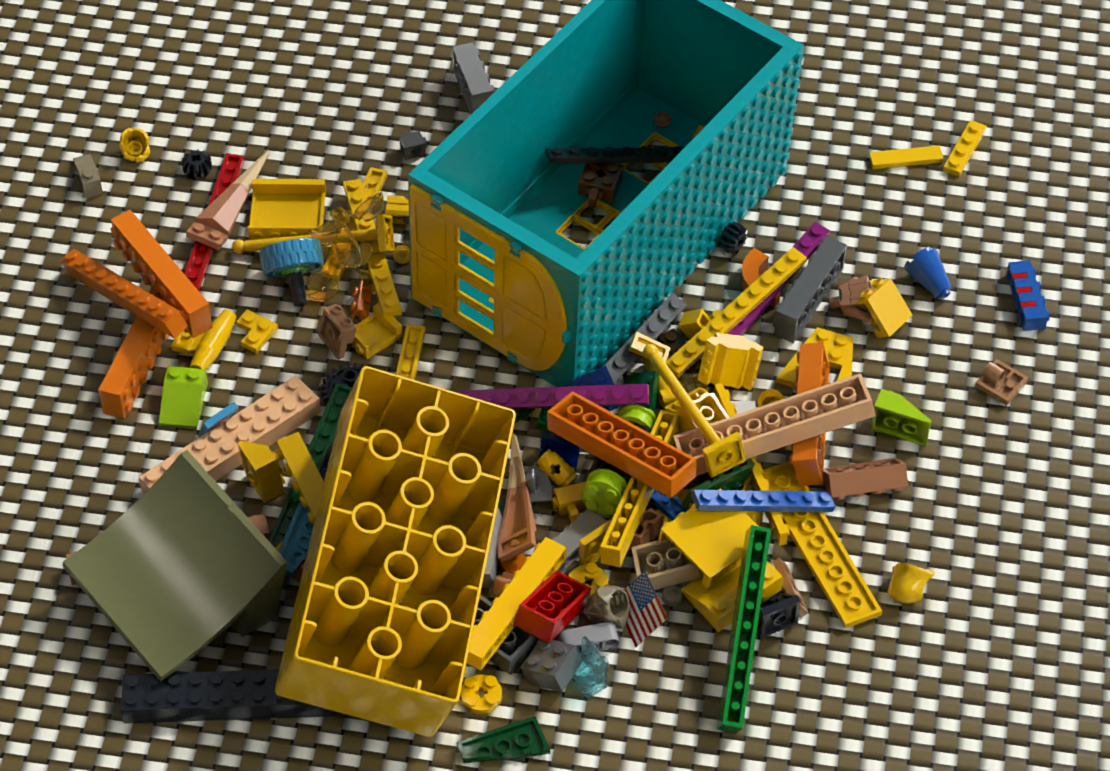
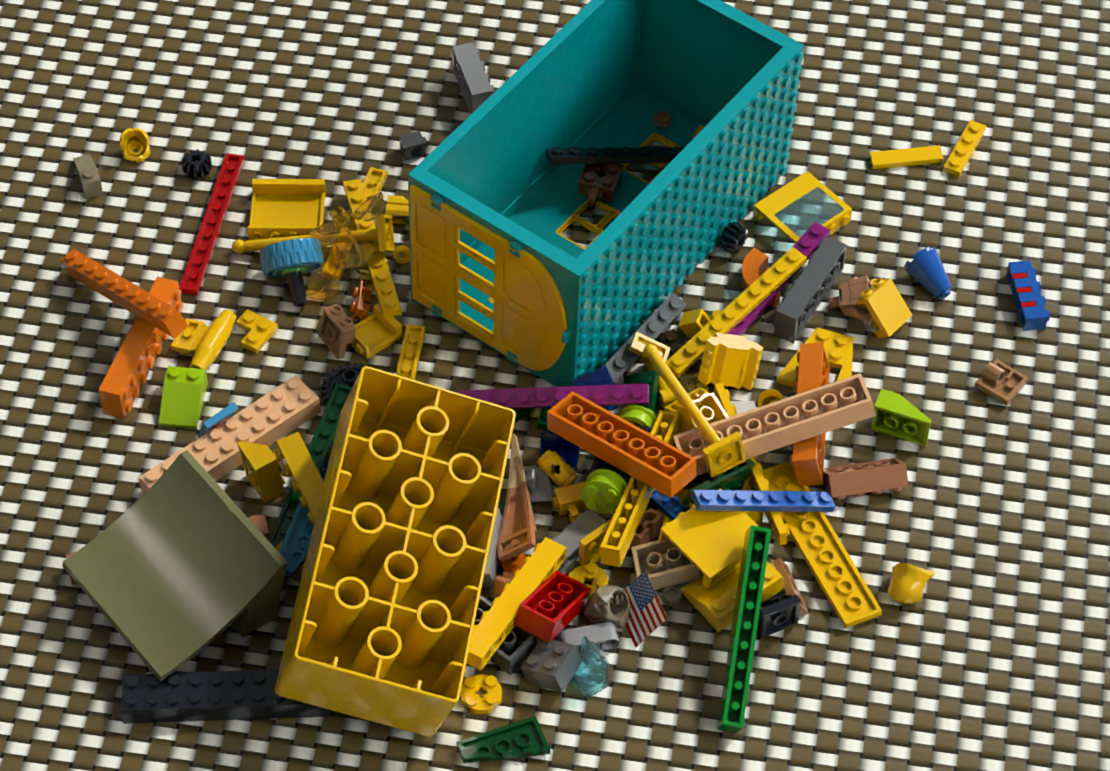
(160, 272): orange brick -> none
(217, 220): nougat plate -> none
(800, 205): none -> panel

